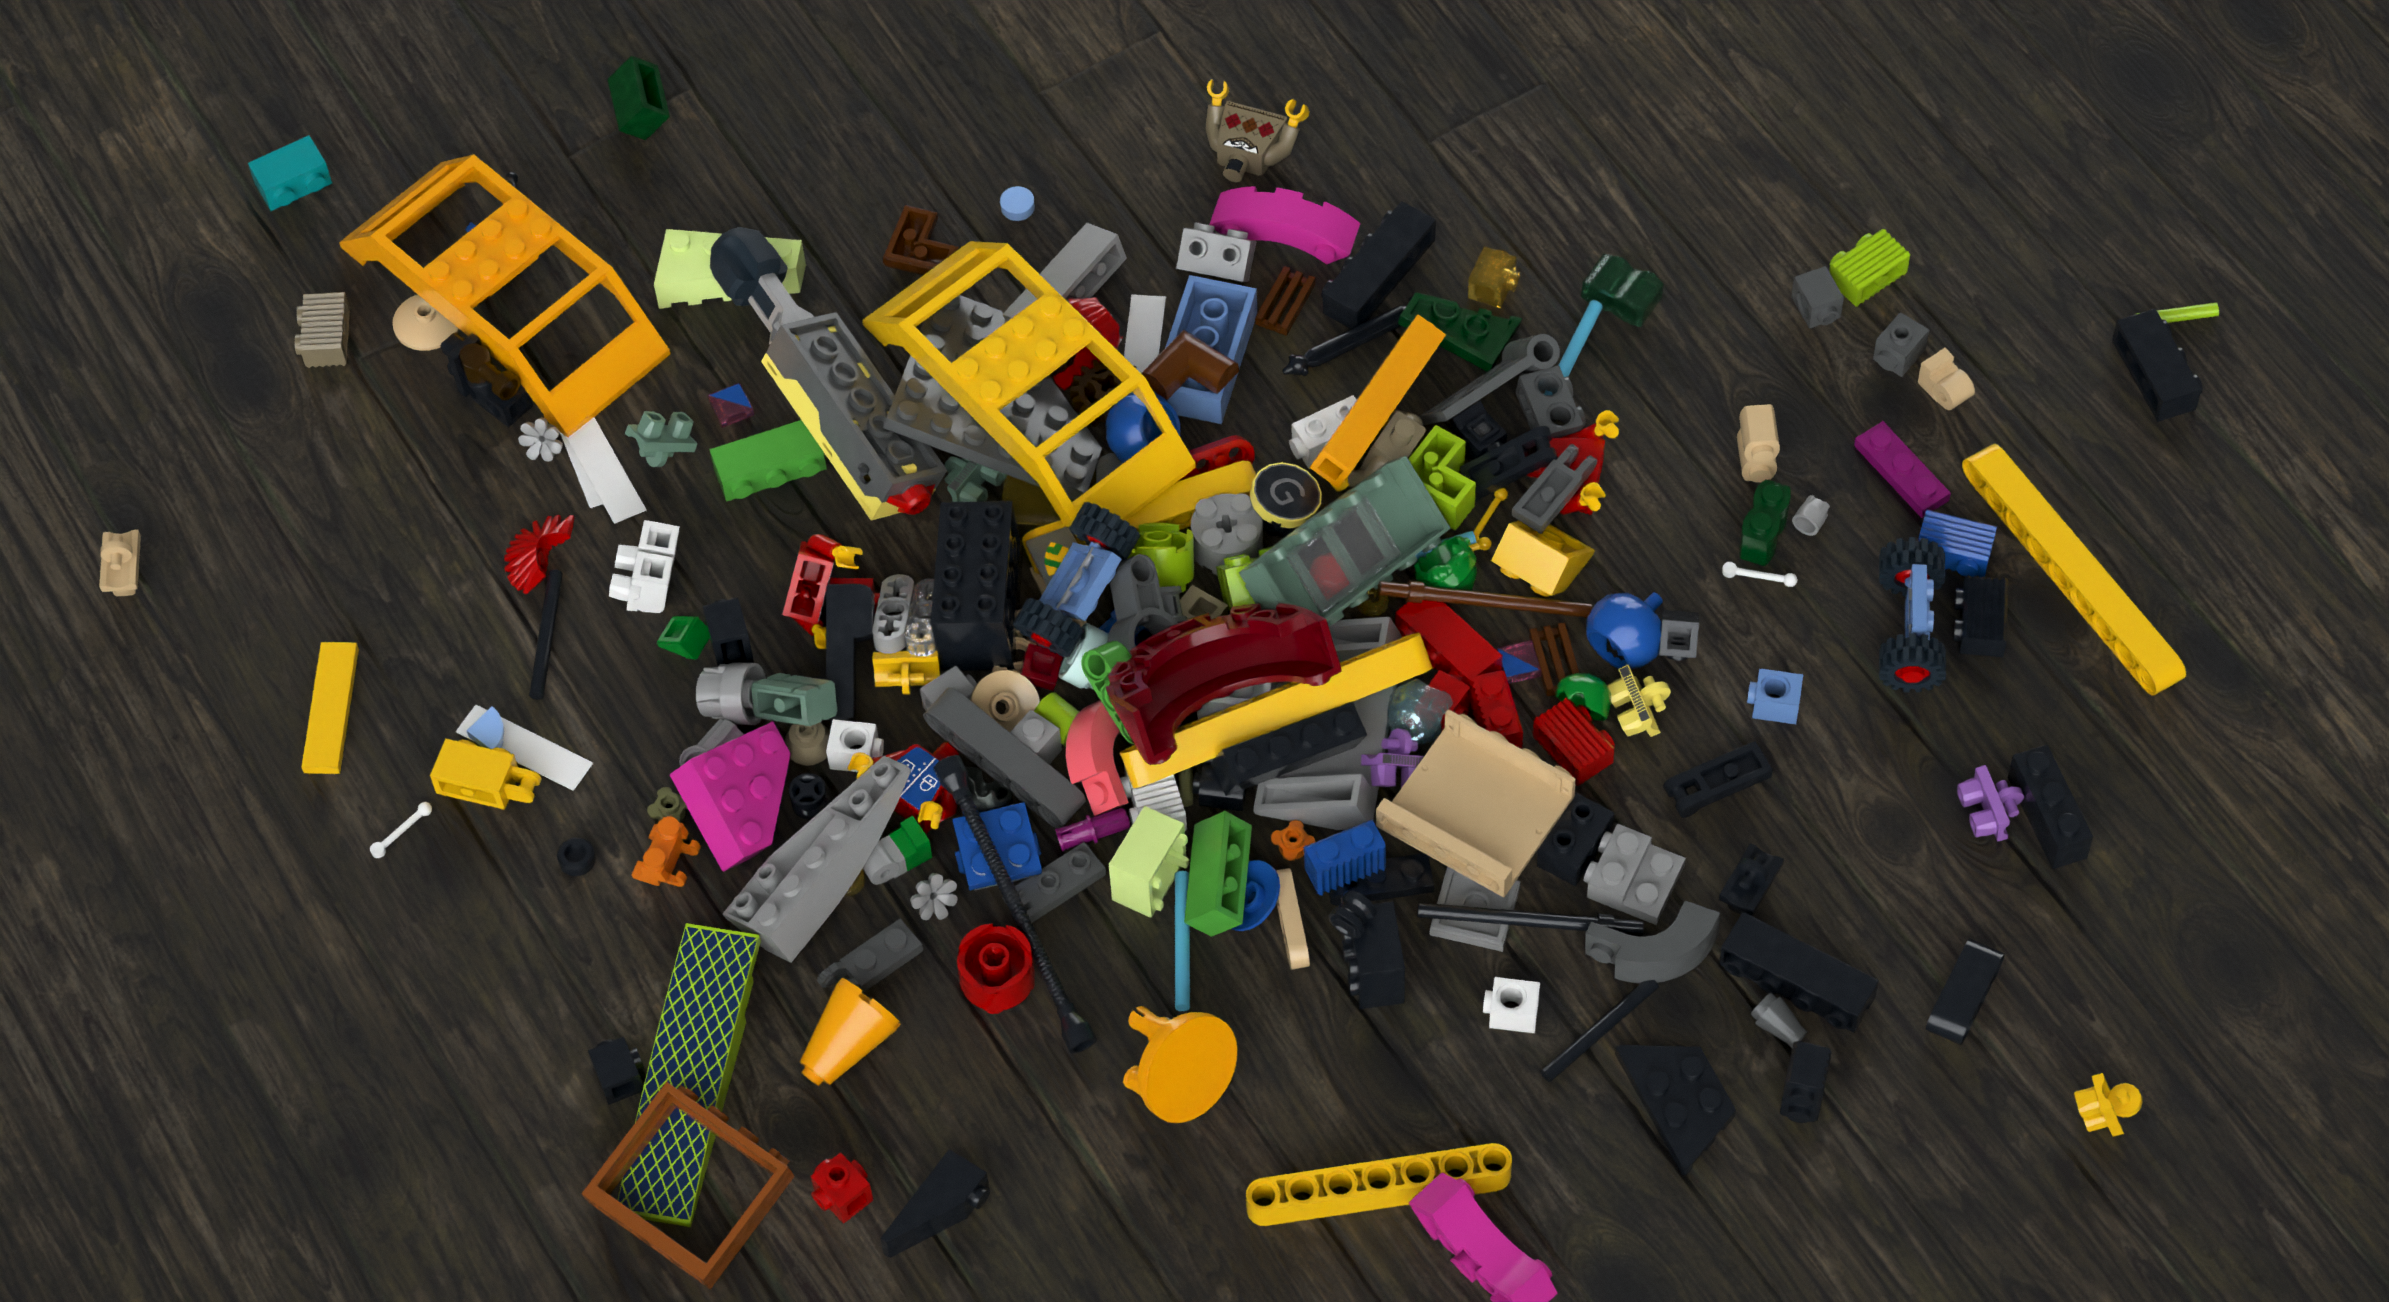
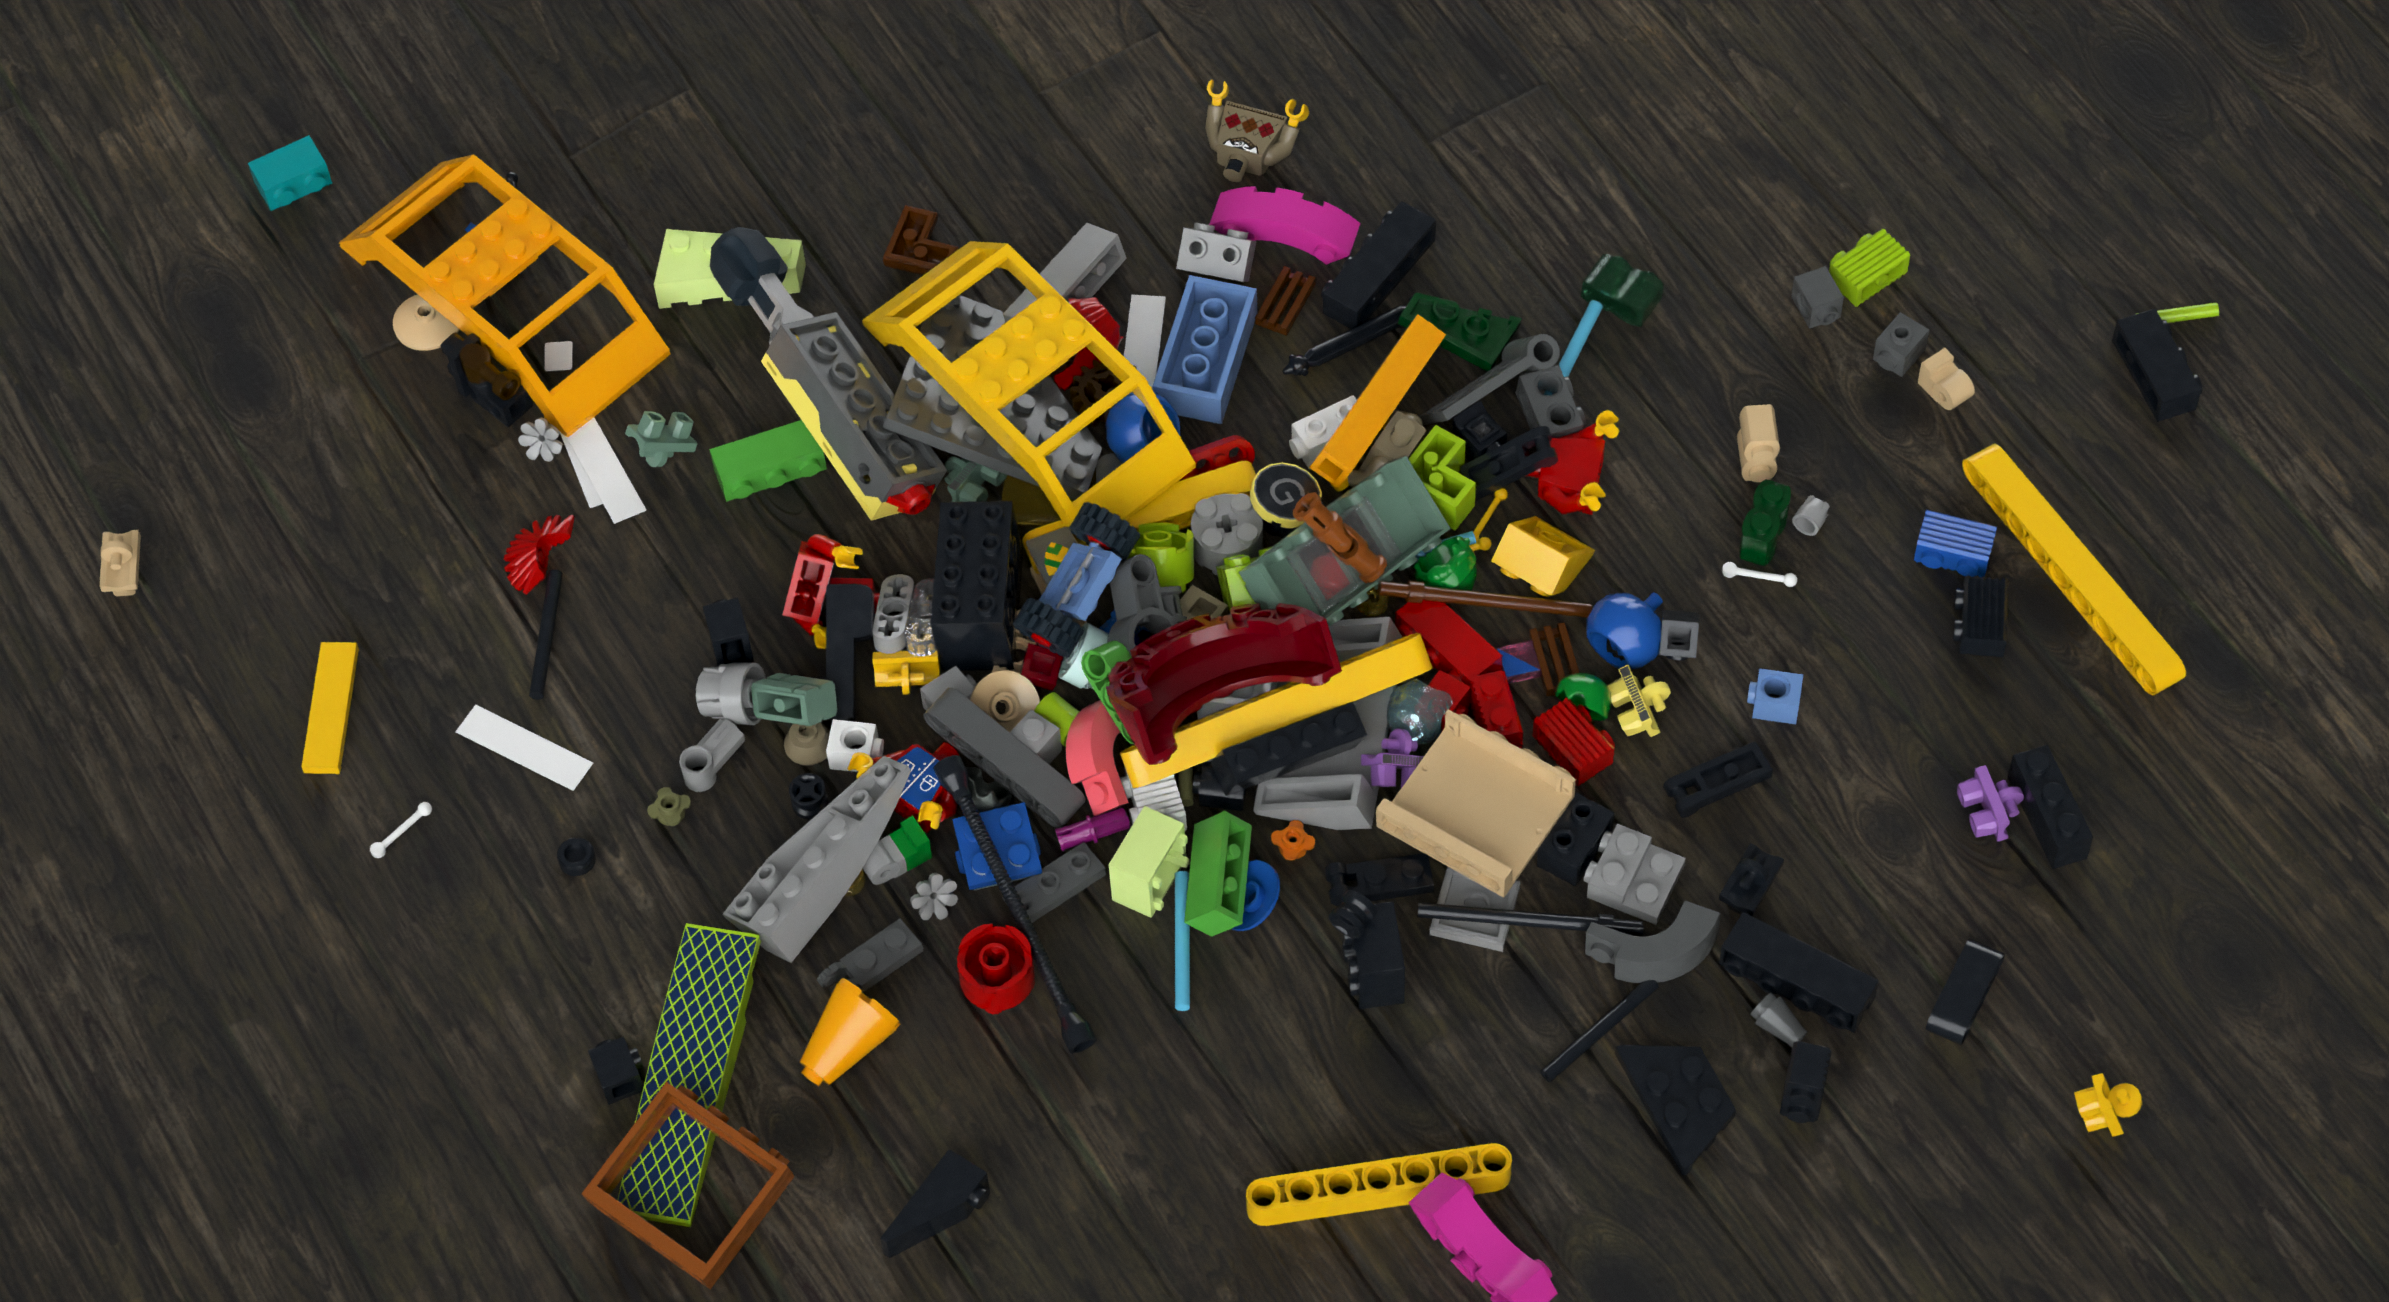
(323, 329): dark tan brick -> none
(481, 775): yellow brick -> none
(488, 730): light blue tile -> none
(558, 356): none -> white sticker
(638, 98): dark green brick -> none
(651, 568): white hips -> none
(664, 853): orange piece -> none
(684, 636): green slope -> none
(730, 405): clear pink tile -> none
(736, 793): dark pink brick -> none
(841, 1187): red brick -> none
(1017, 203): light blue tile -> none
(1183, 1063): light orange piece -> none
(1190, 358): reddish brown brick -> none
(1291, 922): tan beam -> none
(1340, 538): none -> dark orange piece
(1345, 857): blue brick -> none
(1493, 277): clear yellow brick -> none
(1515, 1019): white brick -> none
(1553, 490): dark grey hinge -> none
(1902, 469): magenta plate -> none
(1915, 571): black plate -> none

